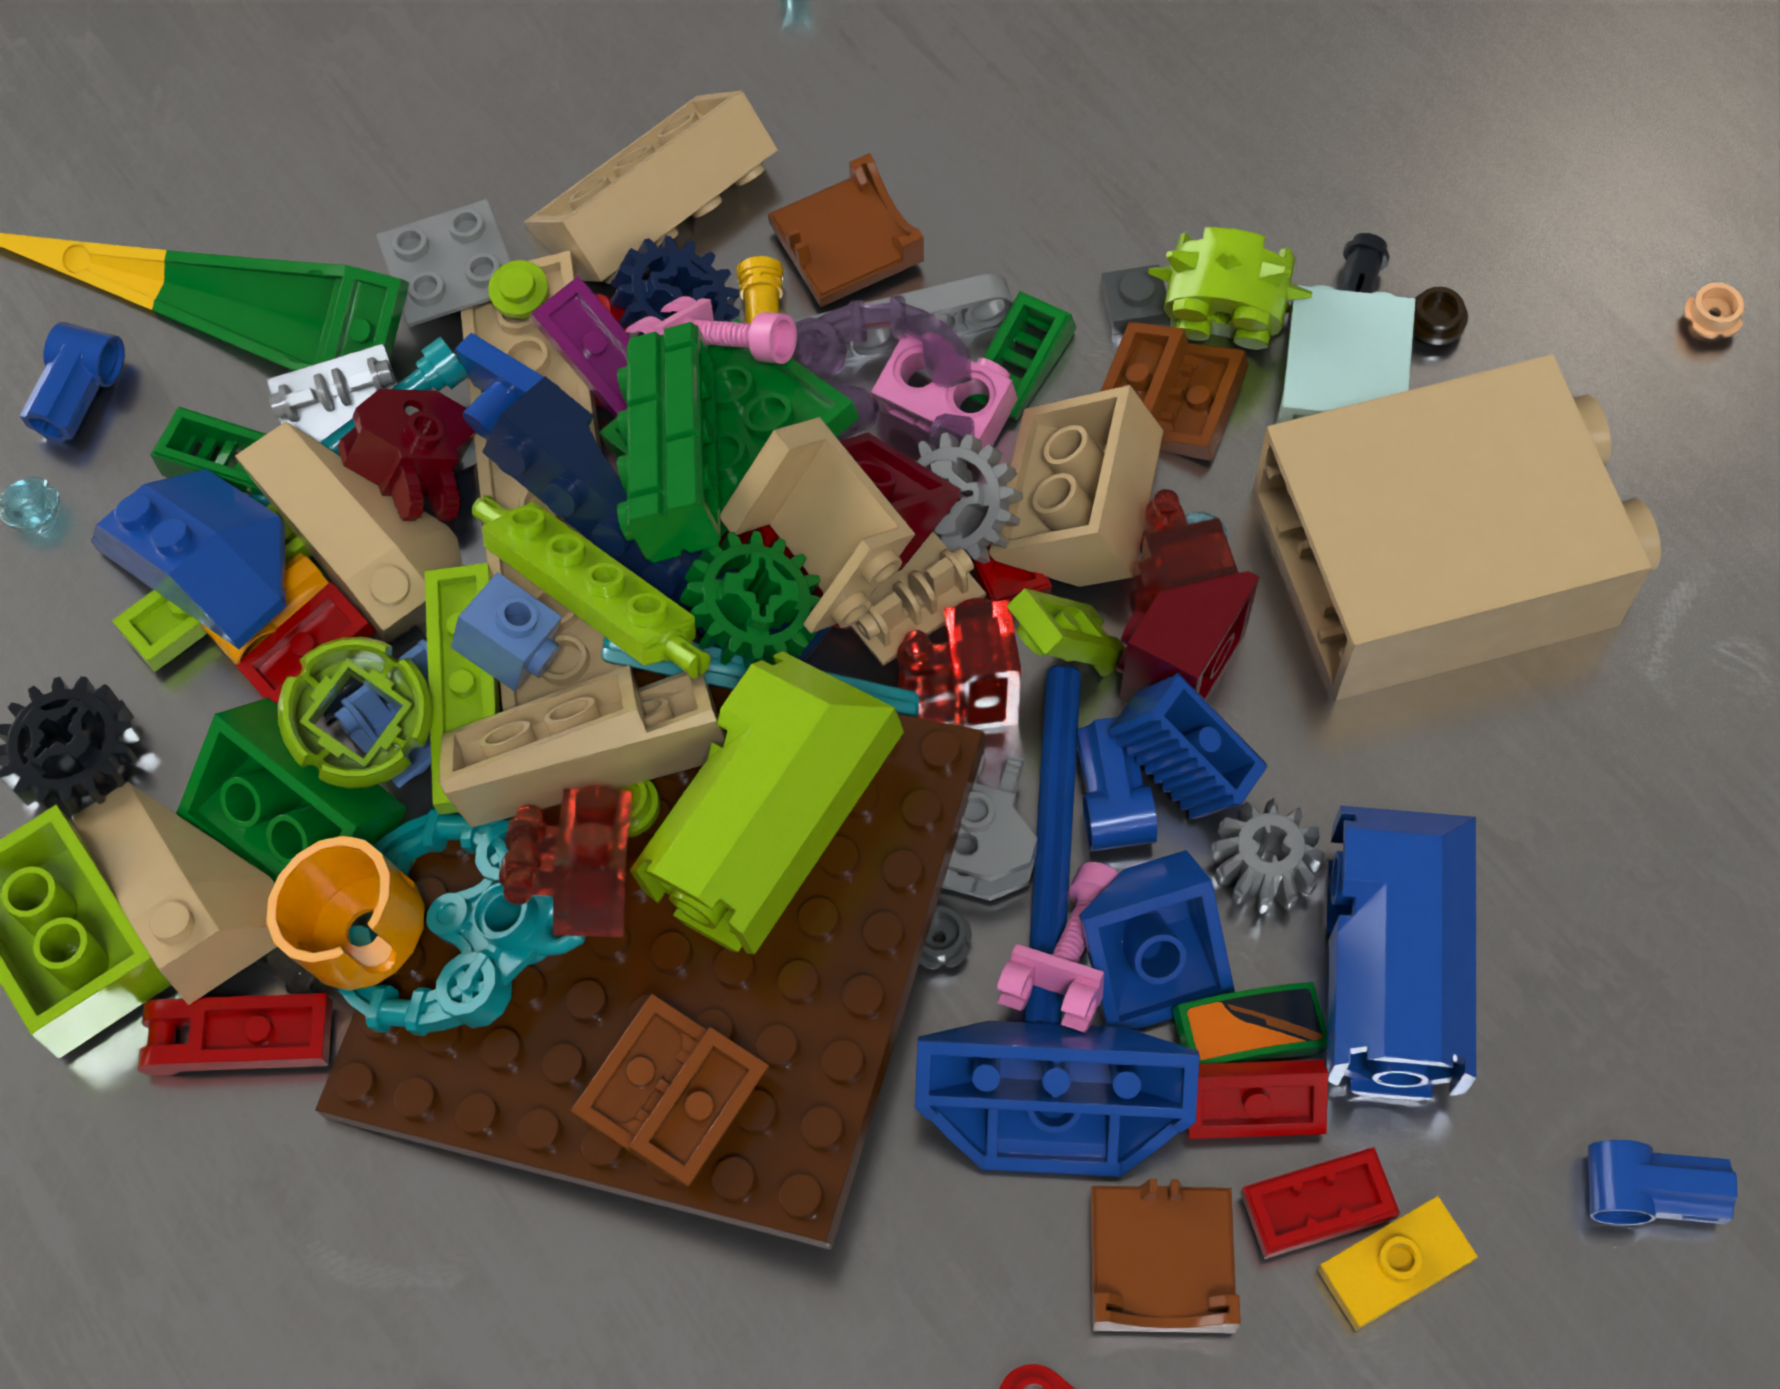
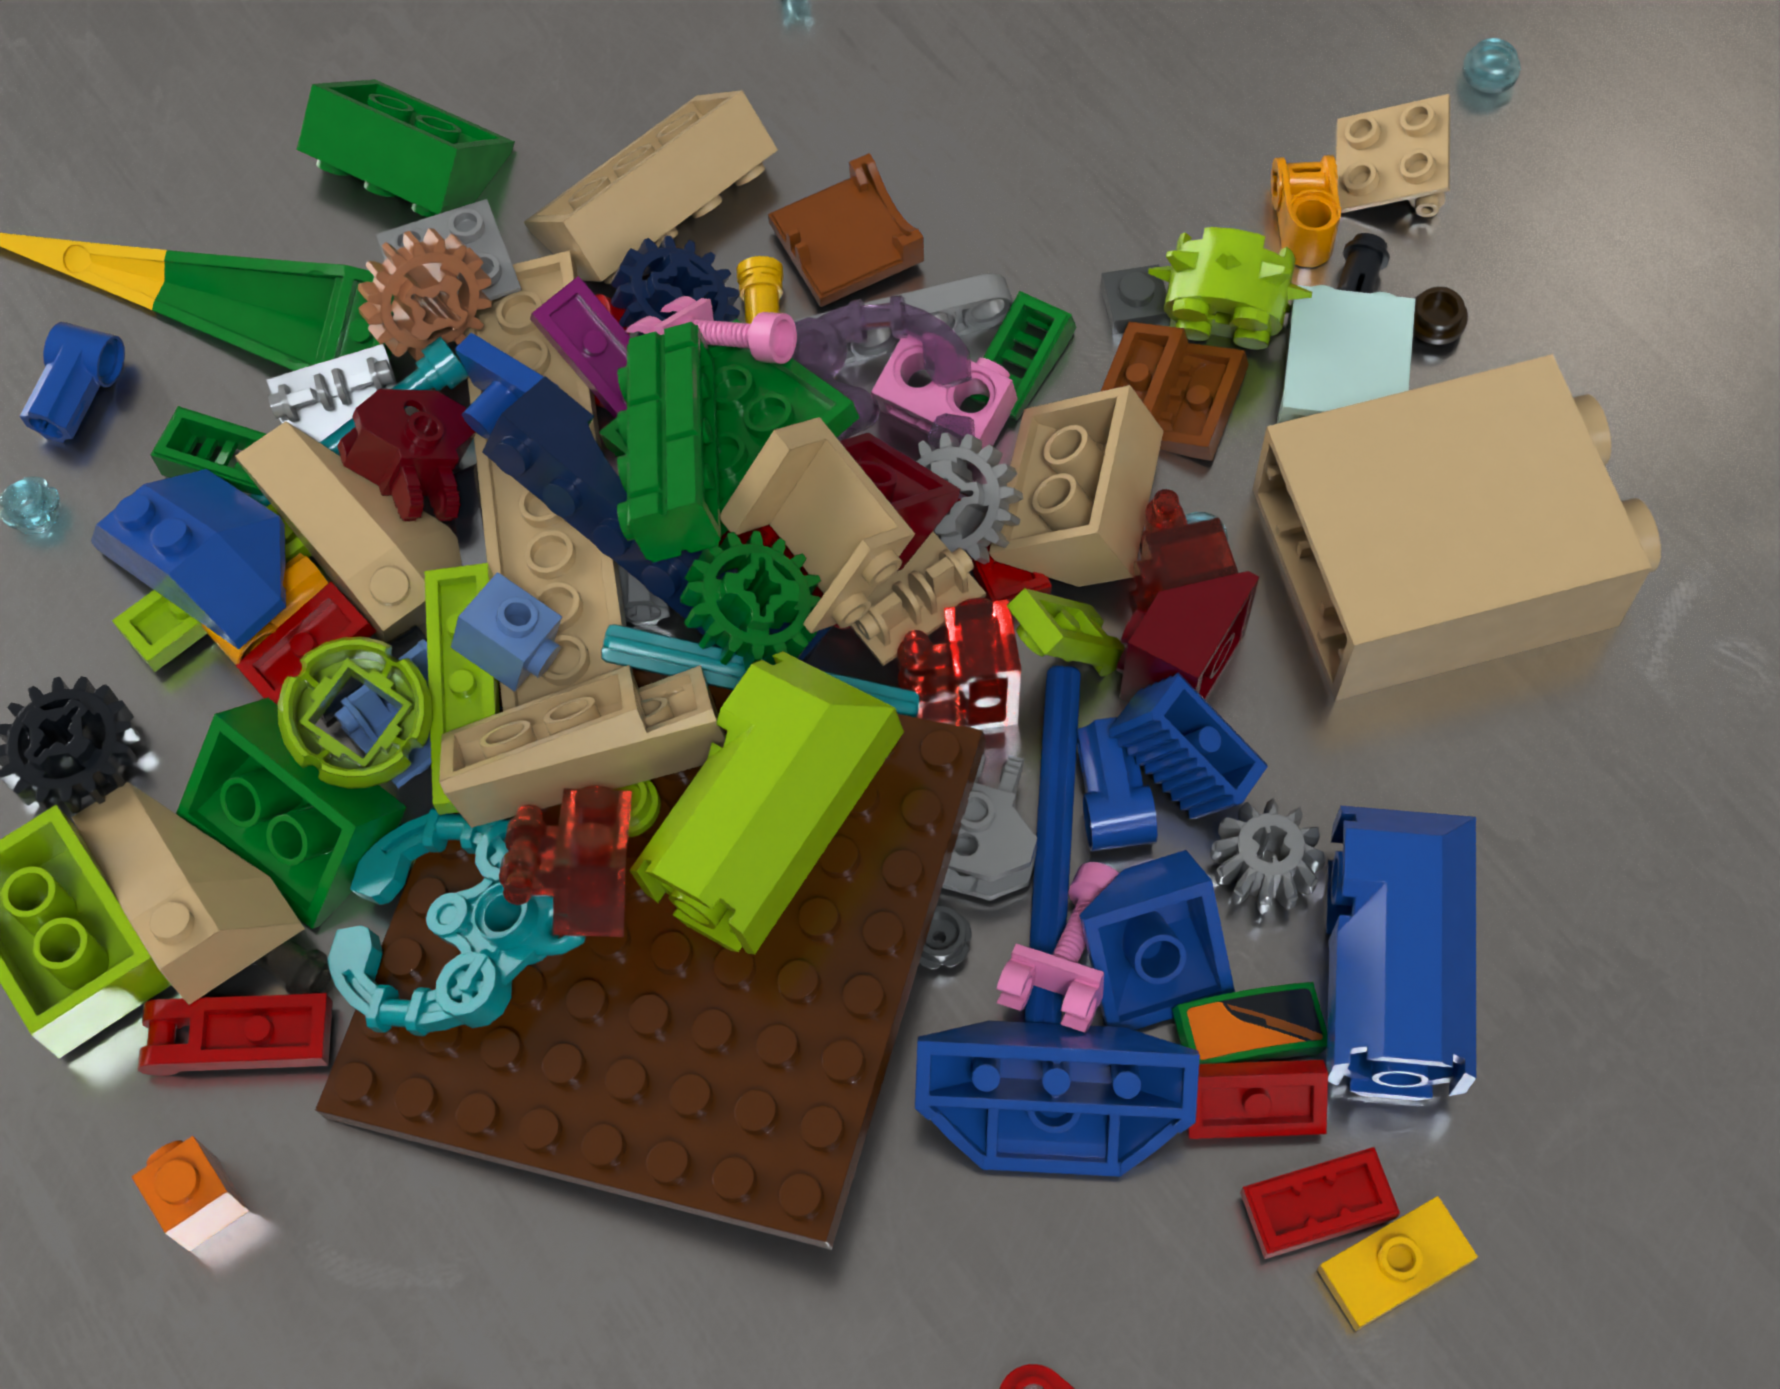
(189, 1192): none -> orange brick
(323, 896): light orange piece -> none
(400, 145): none -> green slope
(427, 271): none -> nougat gear
(518, 289): lime plate -> none
(591, 584): lime plate -> none
(669, 1090): dark orange slope -> none
(1163, 1259): dark orange piece -> none
(1307, 208): none -> light orange piece
(1395, 156): none -> tan hinge
(1492, 66): none -> clear light blue plate
(1637, 1185): blue piece -> none
(1720, 300): light nougat plate -> none

